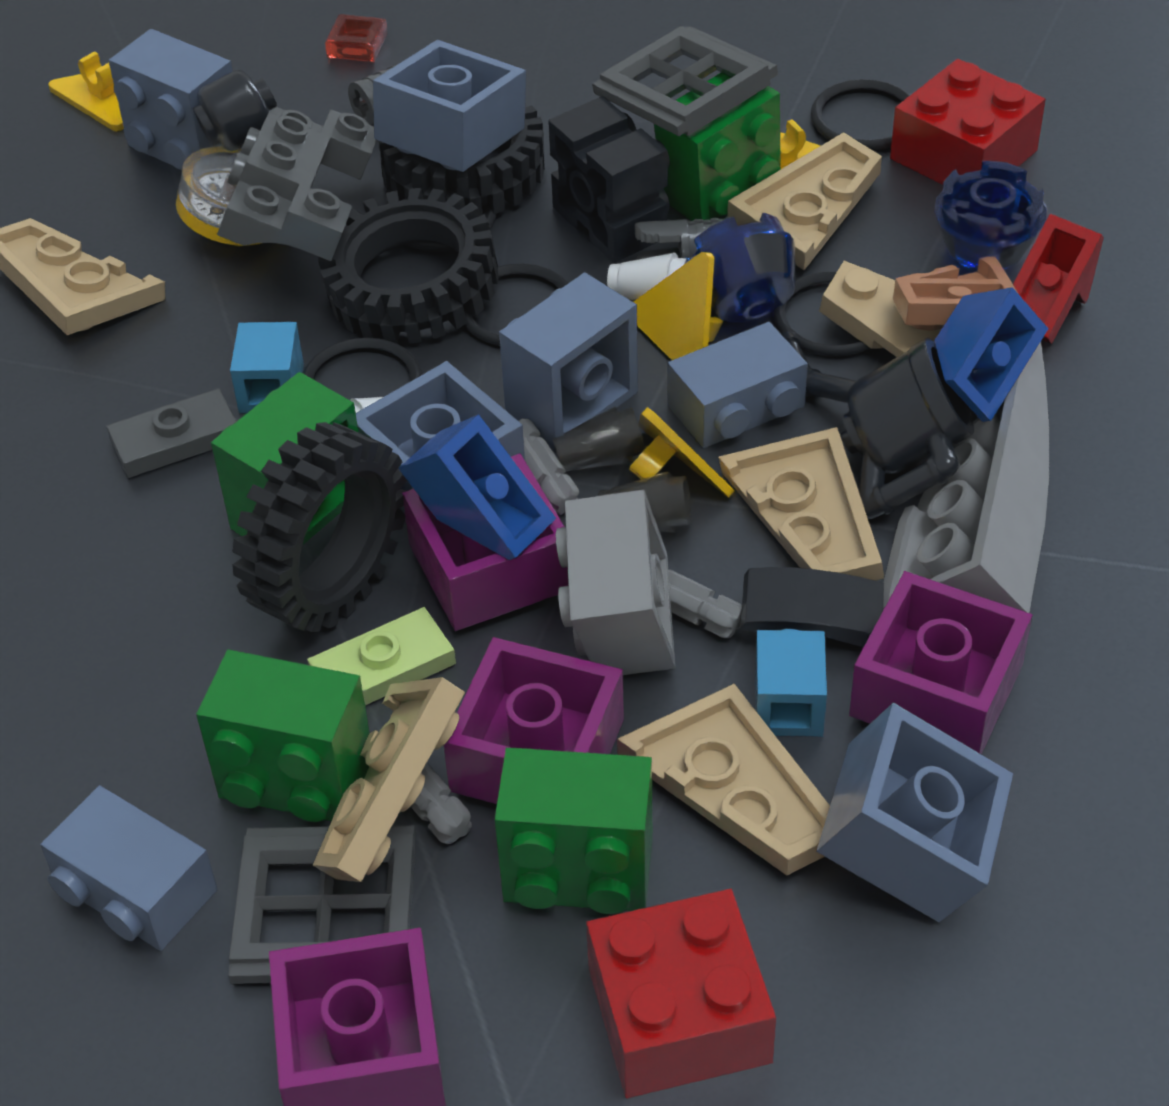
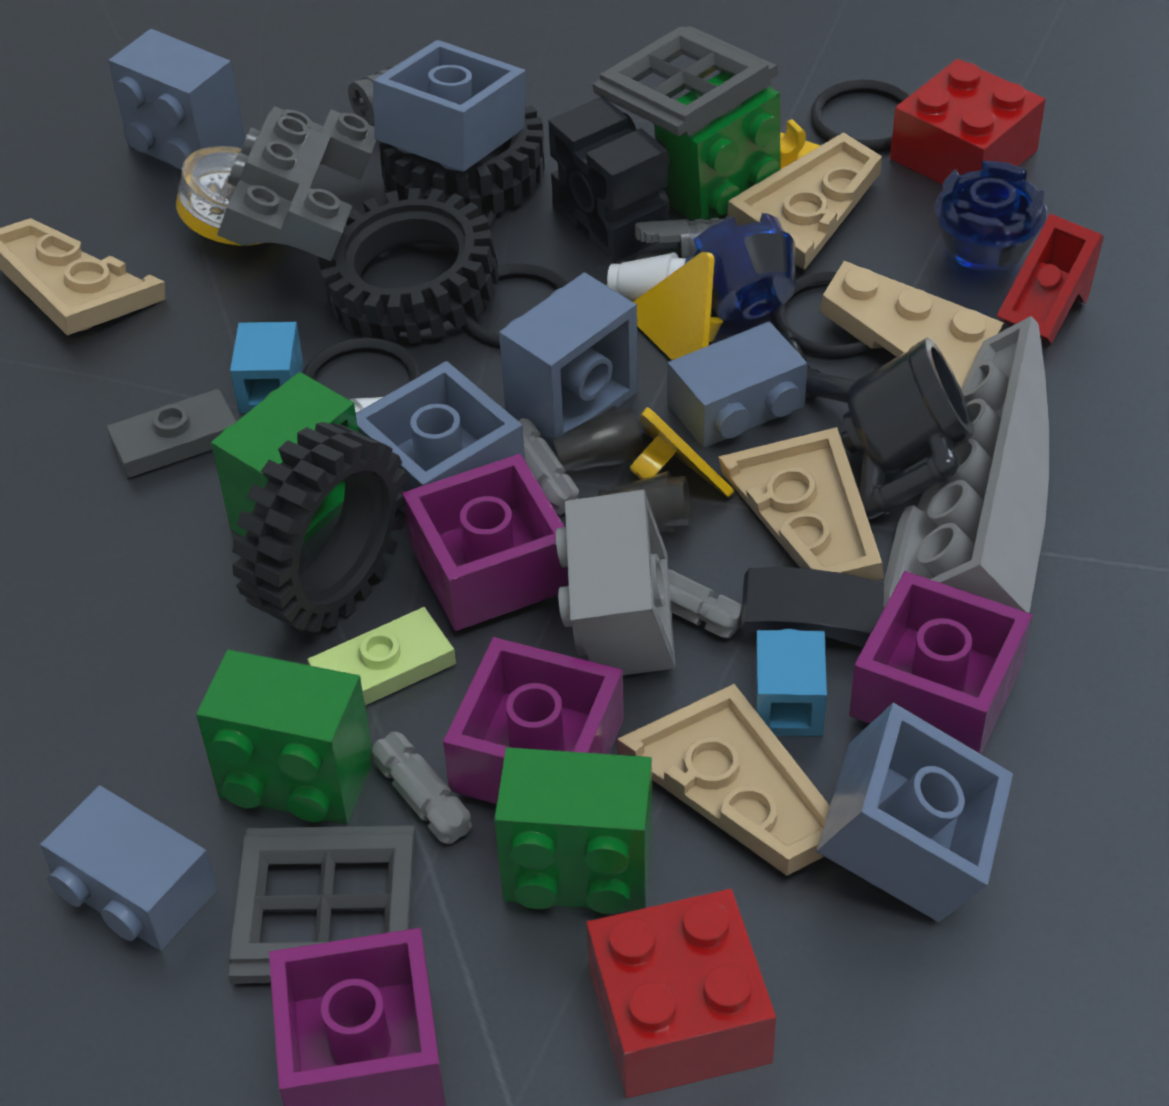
(91, 92): yellow piece -> none
(231, 107): black head -> none
(356, 38): clear red tile -> none
(396, 756): tan wing -> none
(478, 488): blue slope -> none
(931, 297): nougat wing -> none
(988, 347): blue slope -> none

